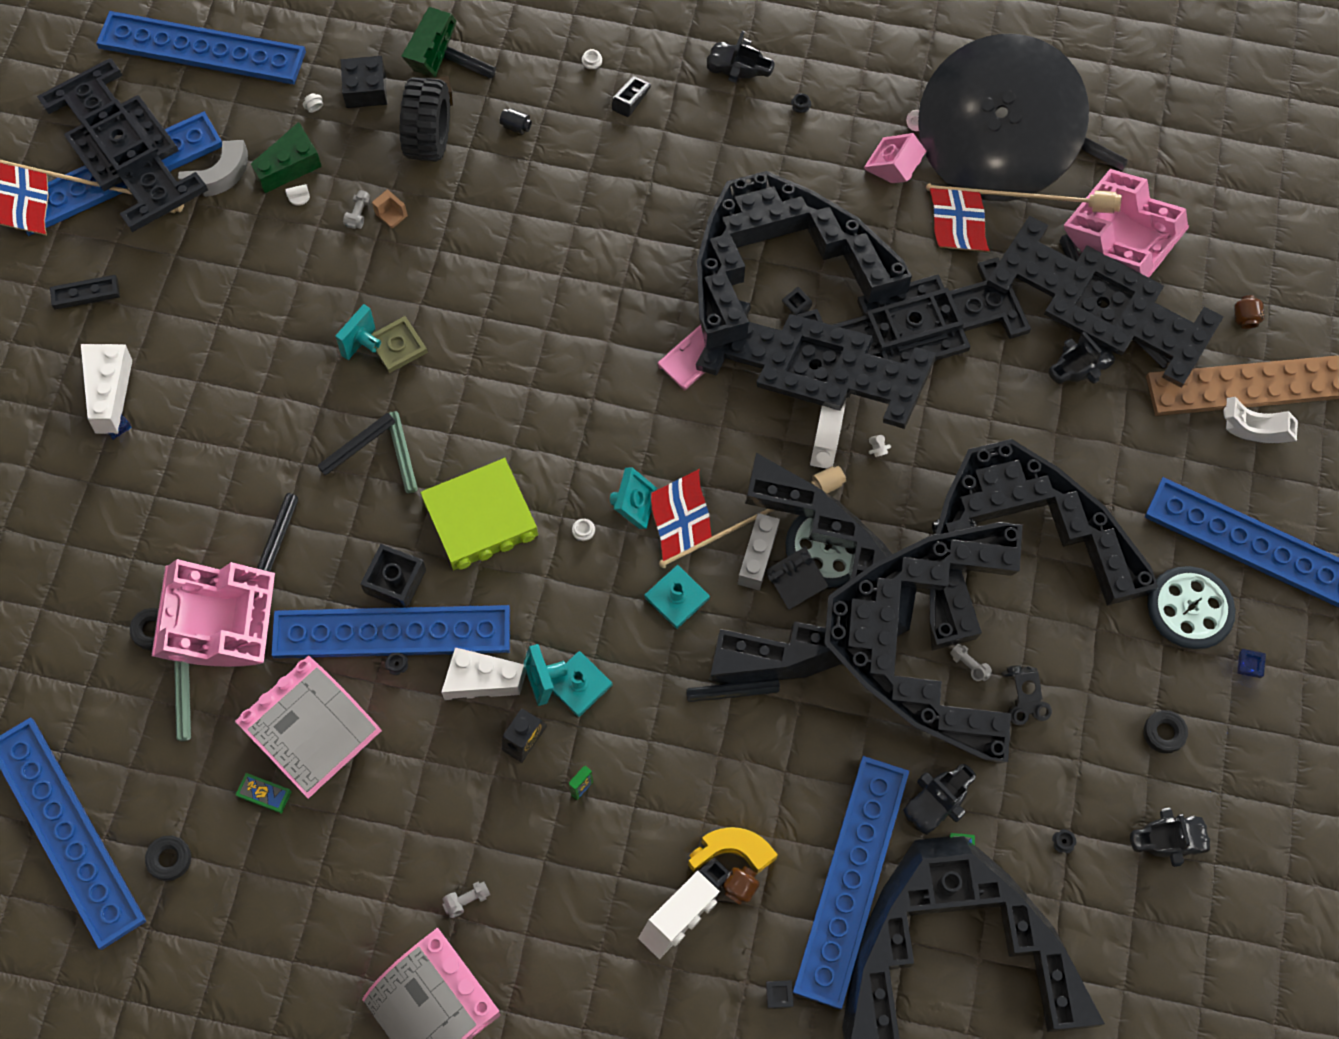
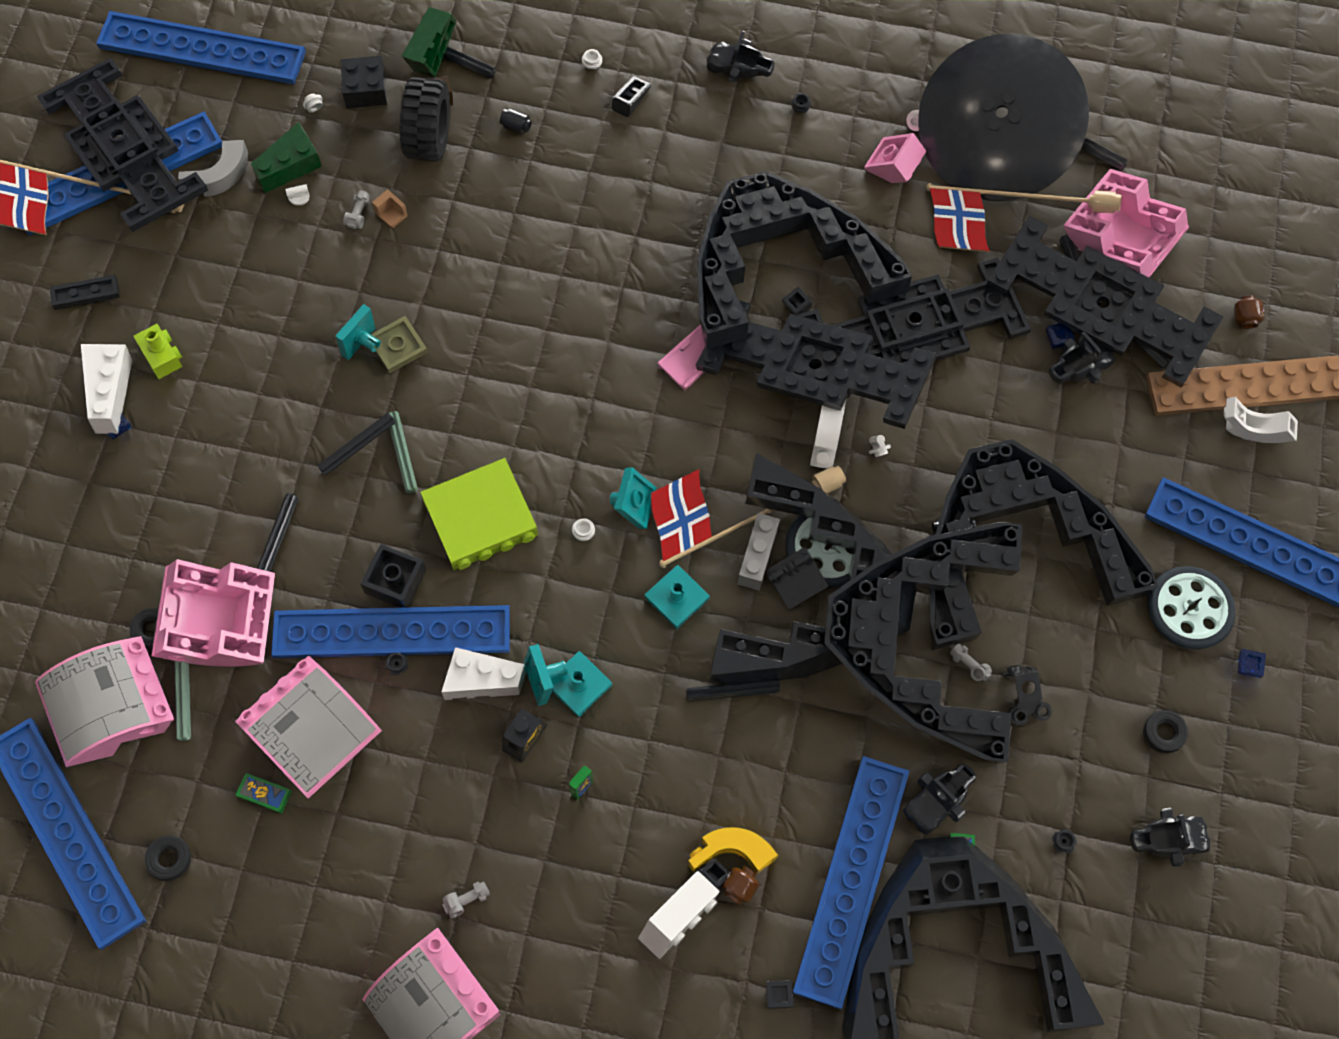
(103, 700): none -> slope
(158, 351): none -> lime brick
(1058, 335): none -> clear blue plate

